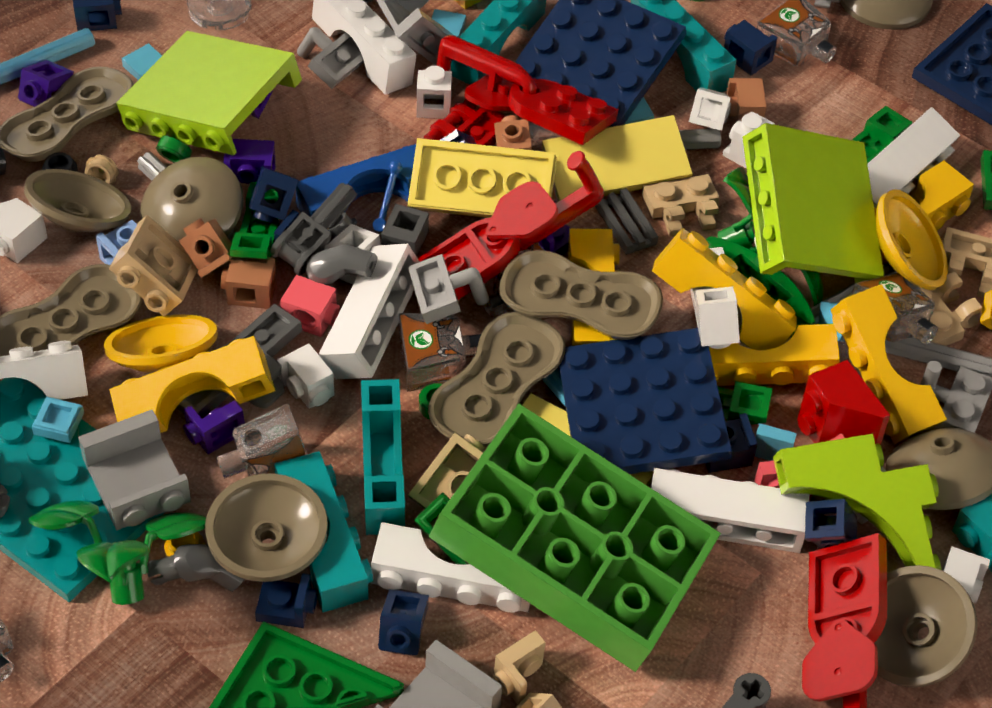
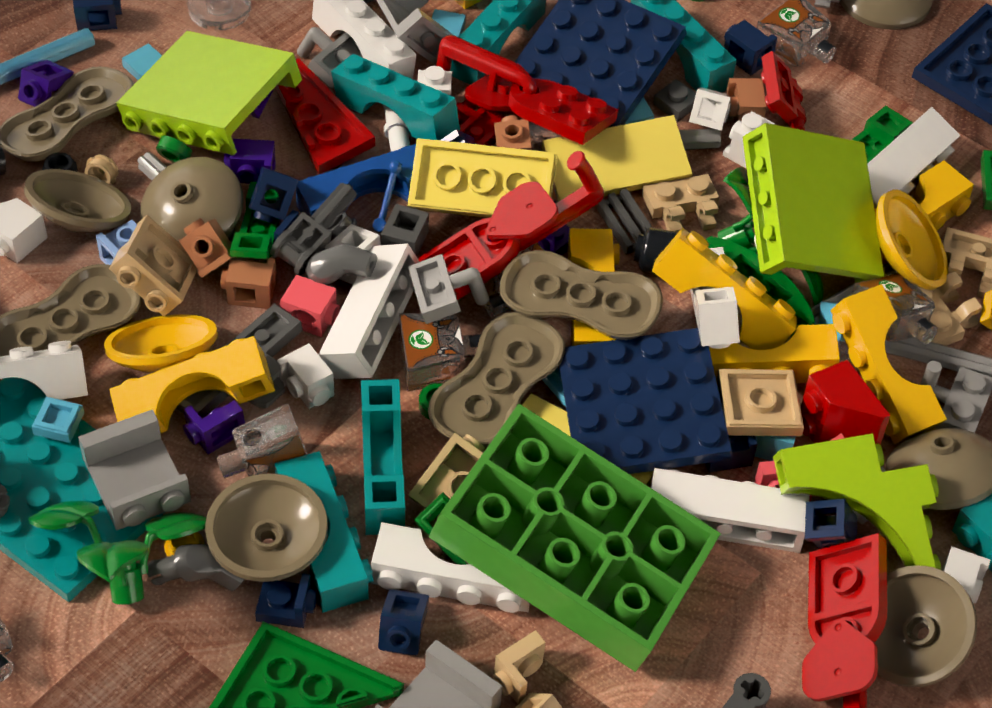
(324, 122): none -> red wing
(395, 130): none -> white pin
(422, 108): none -> teal arch
(650, 246): none -> black head
(675, 99): none -> dark grey plate
(760, 402): none -> tan plate
(783, 92): none -> red plate

